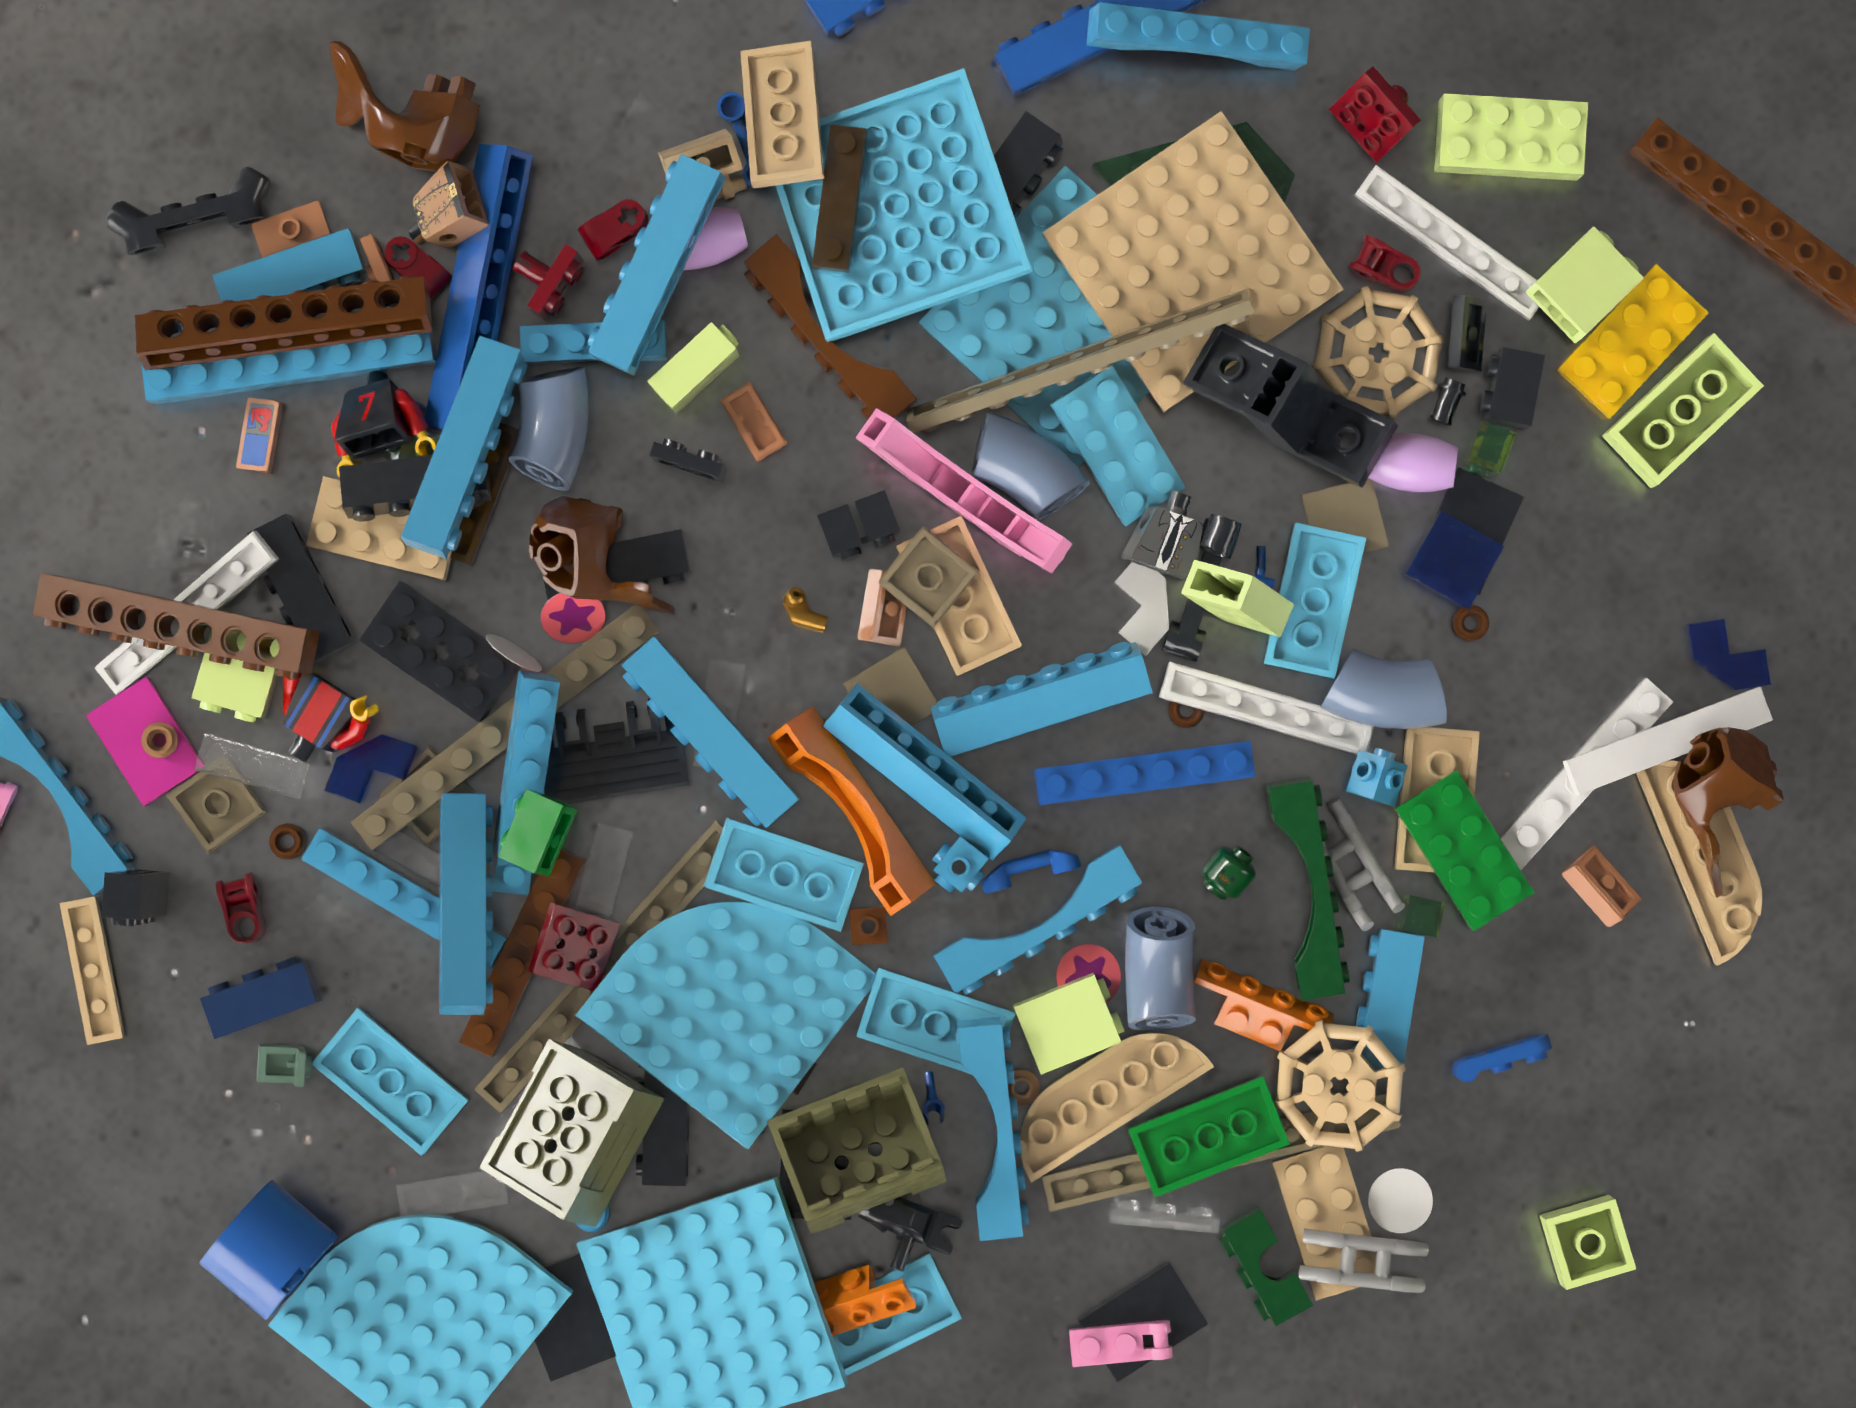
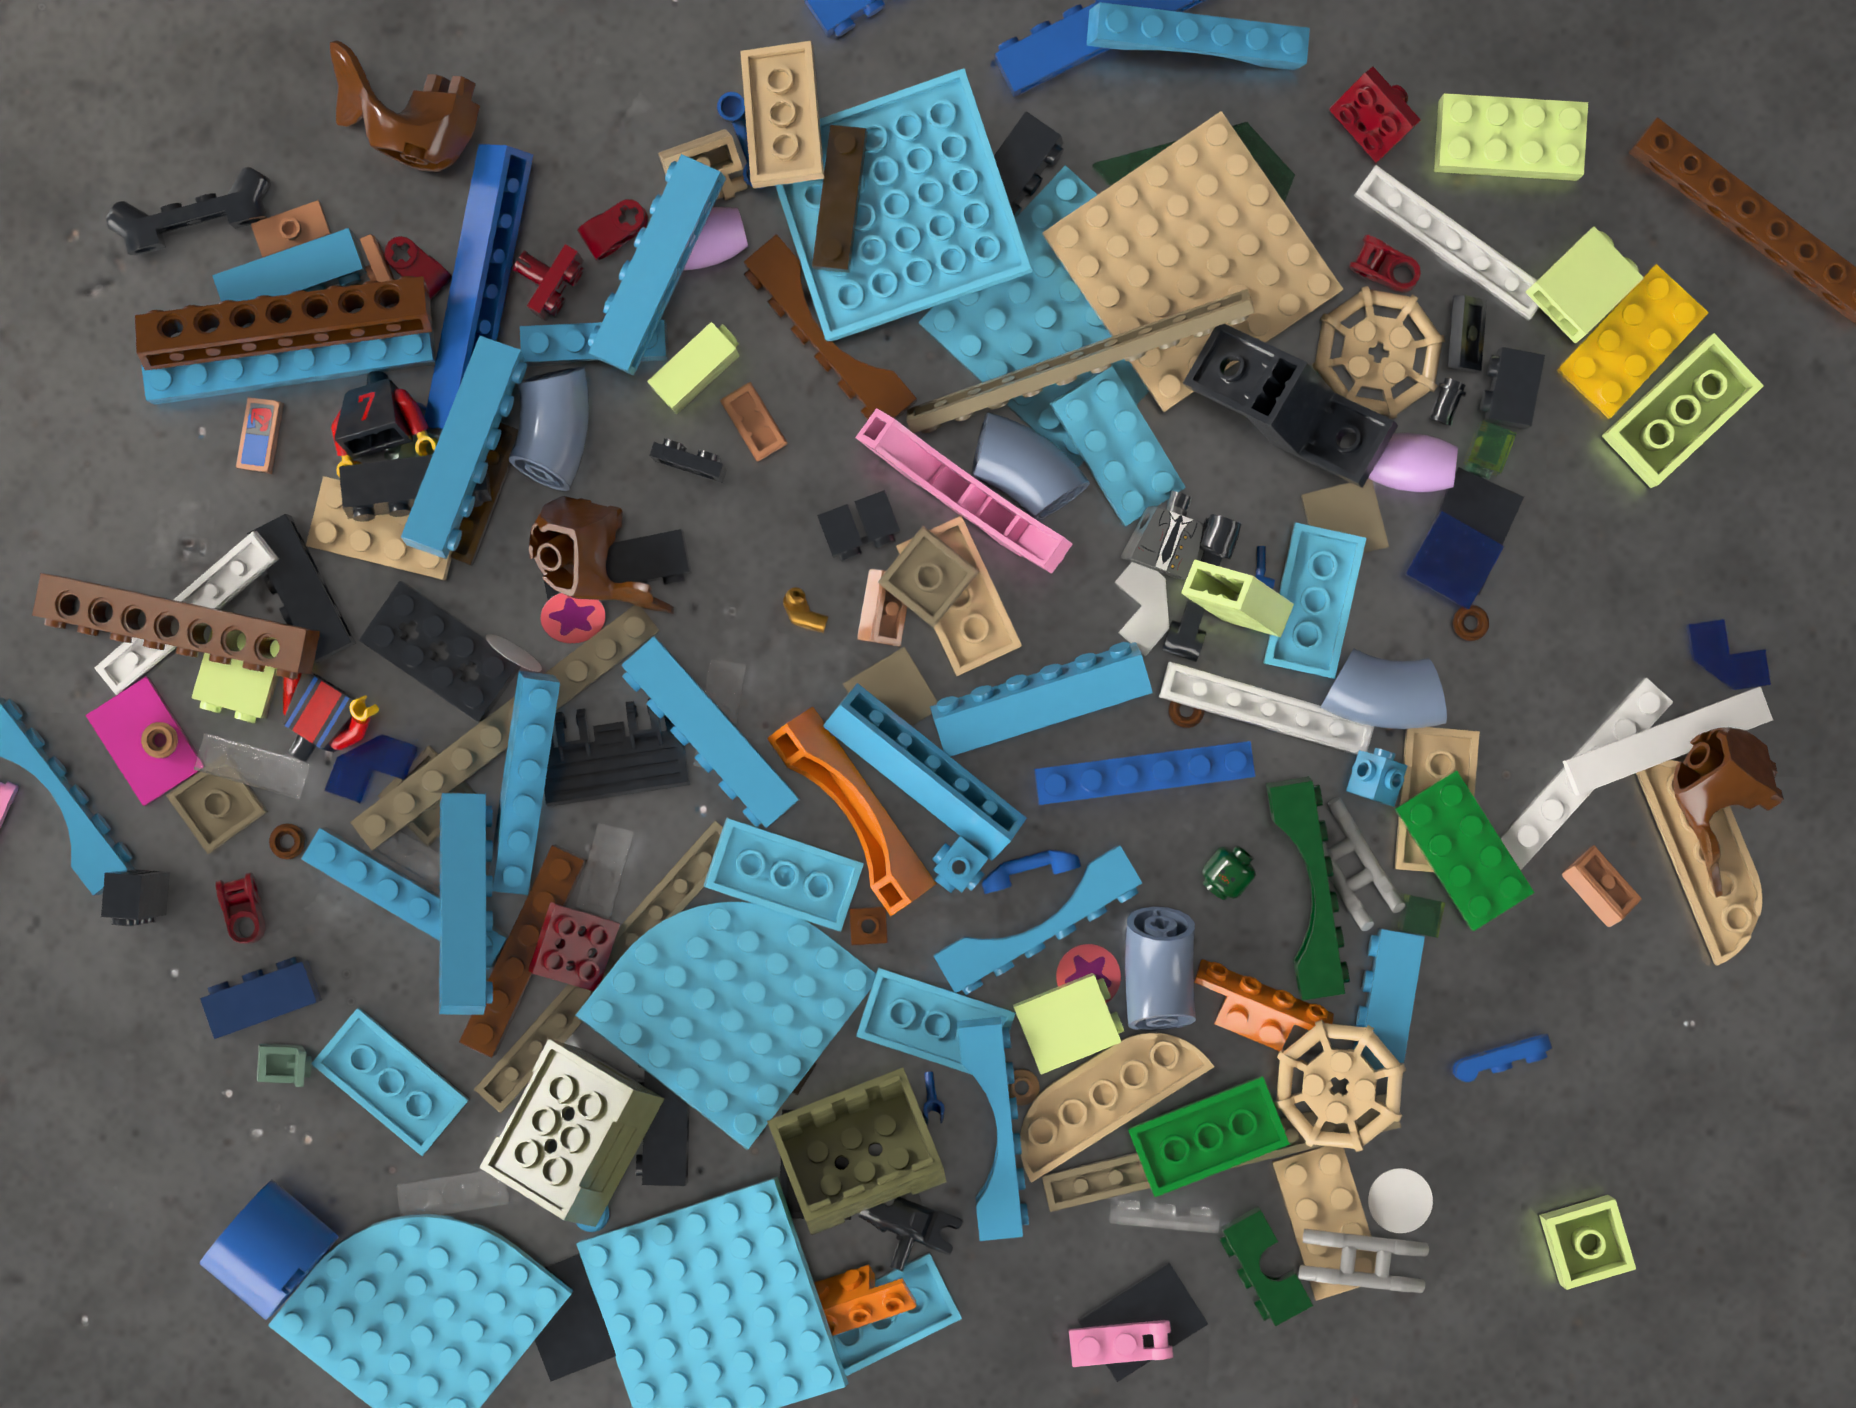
(92, 970): tan plate -> none
(448, 207): medium nougat torso -> none
(537, 832): brick -> none

